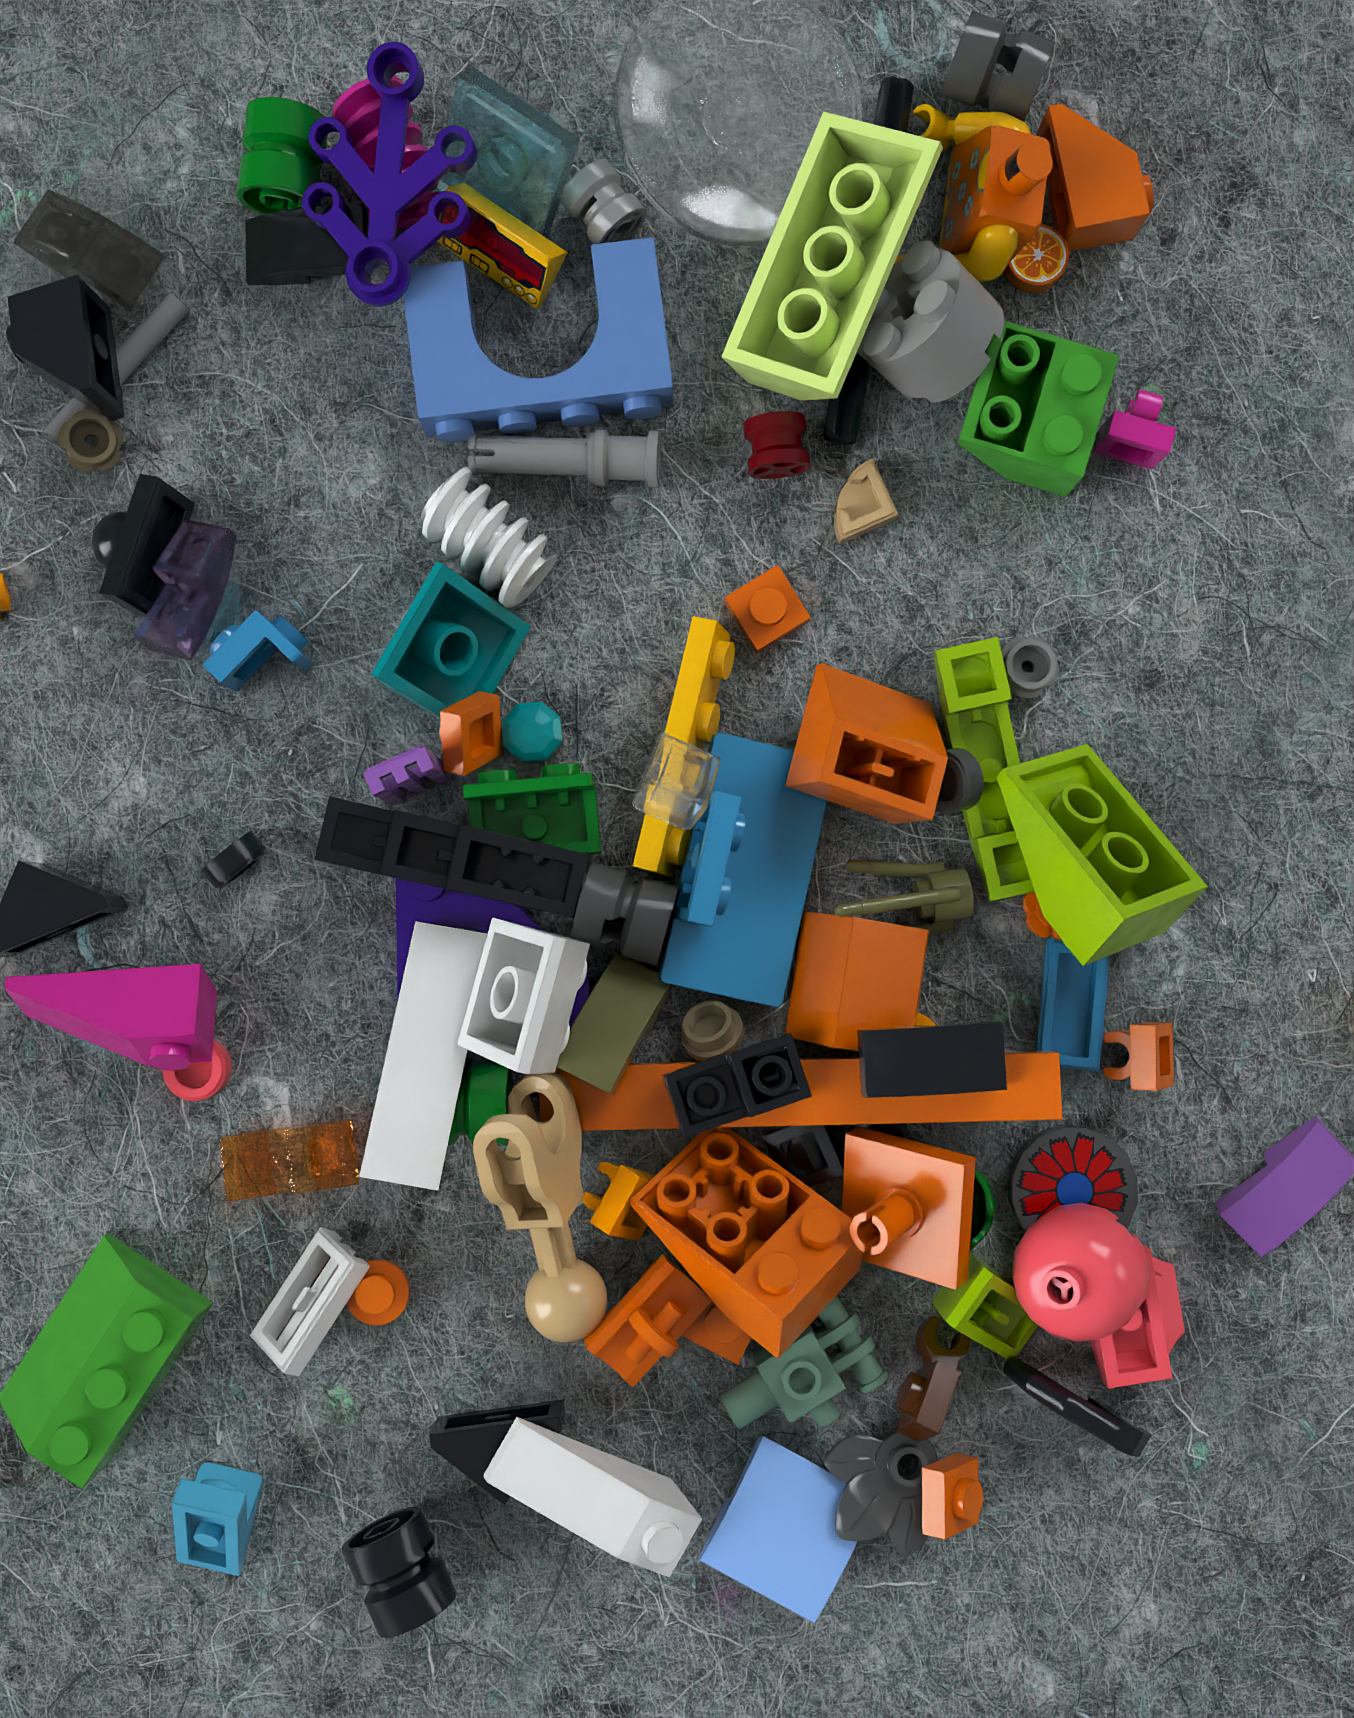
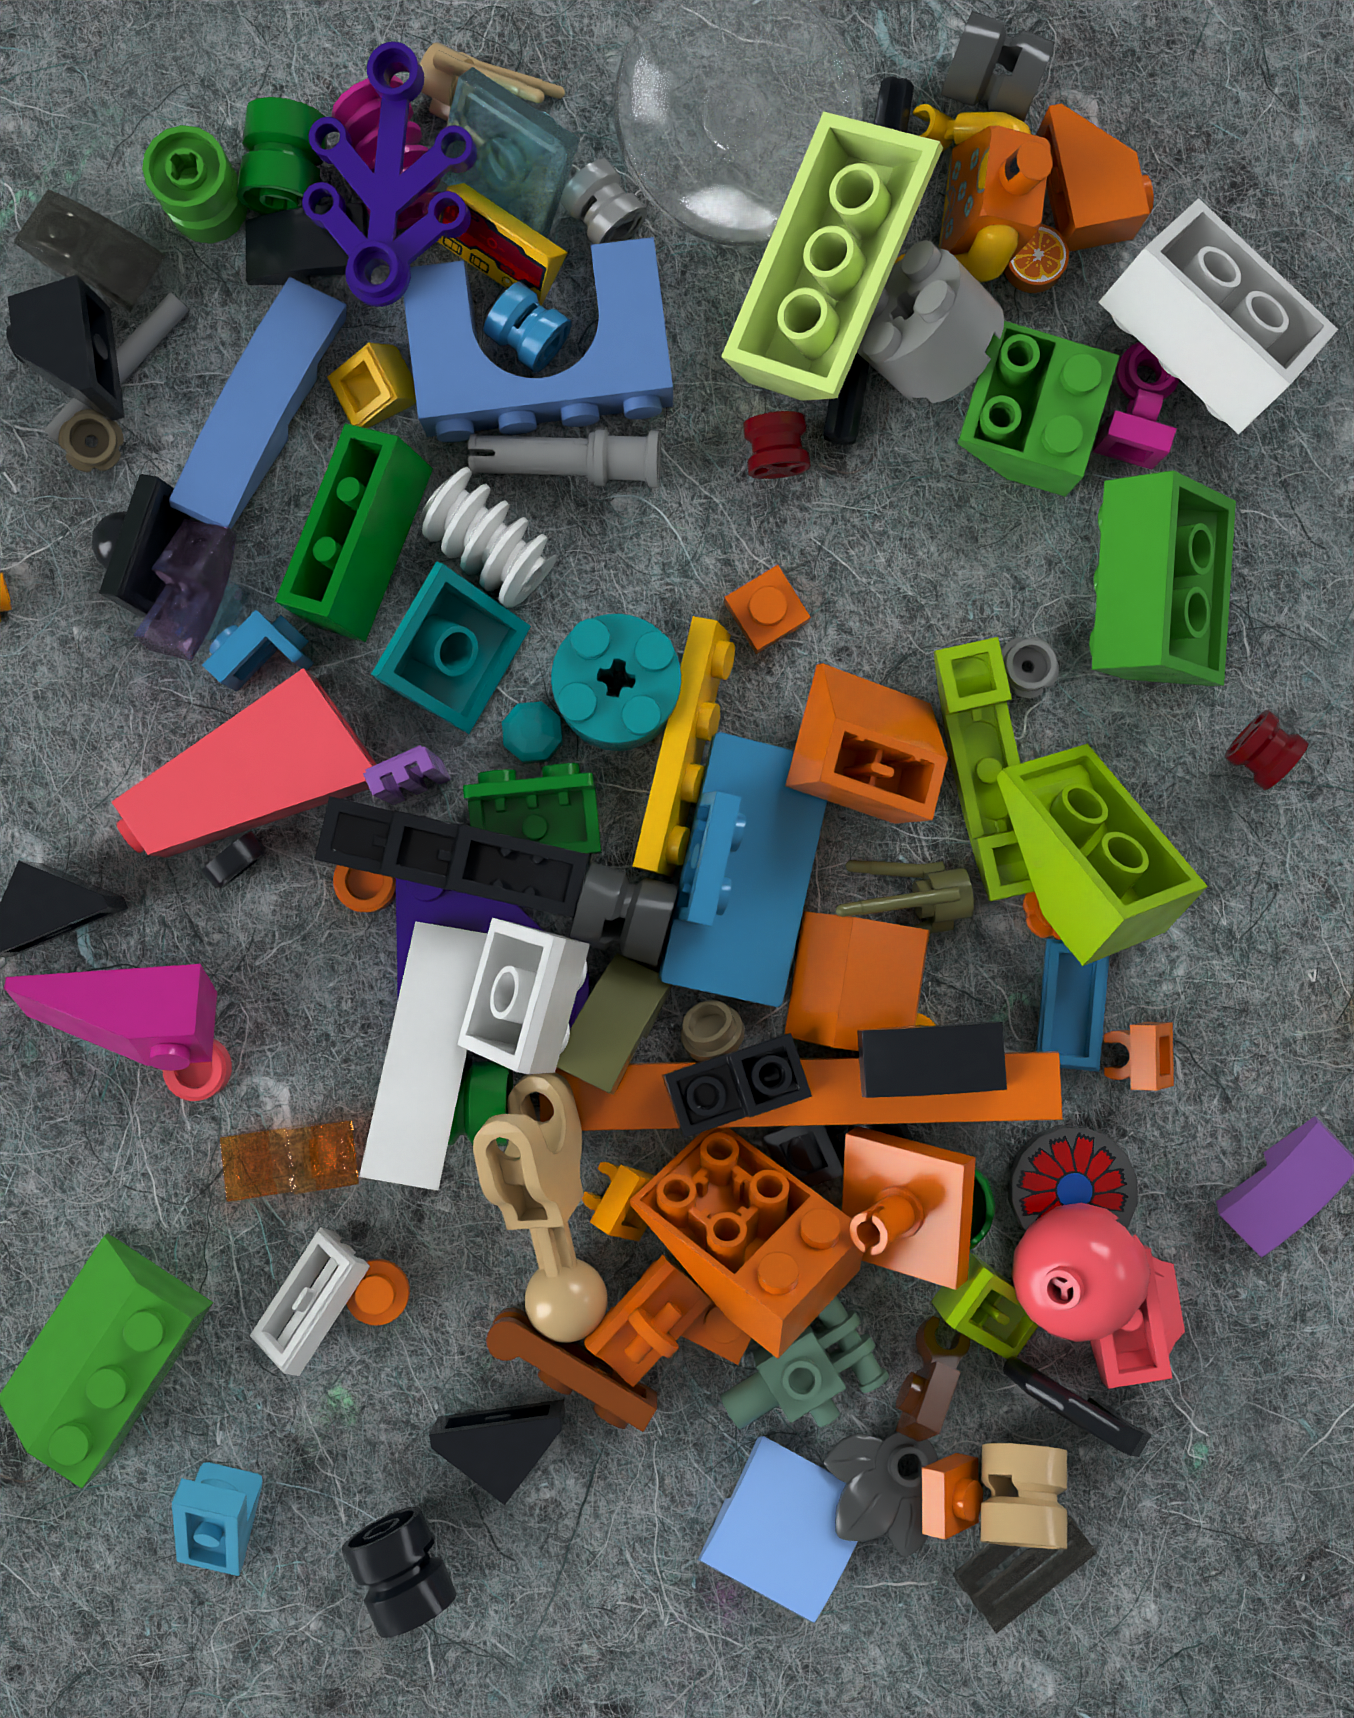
(194, 183): none -> bright green wheel
(248, 772): none -> coral slope
(257, 405): none -> medium blue slope
(354, 532): none -> green brick
(363, 890): none -> orange tile
(373, 384): none -> yellow slope
(444, 66): none -> tan plant
(471, 733): orange plate -> none
(527, 326): none -> dark azure wheel
(572, 1368): none -> dark orange plate
(595, 652): none -> teal brick
(596, 1496): white slope -> none
(677, 782): clear slope -> none
(862, 503): tan tile -> none
(961, 782): dark grey tile -> none
(1024, 1495): none -> tan wheel
(1029, 1590): none -> clear smoke tile
(1127, 376): none -> dark pink plate
(1163, 580): none -> bright green slope
(1217, 316): none -> white brick
(1266, 750): none -> dark red wheel

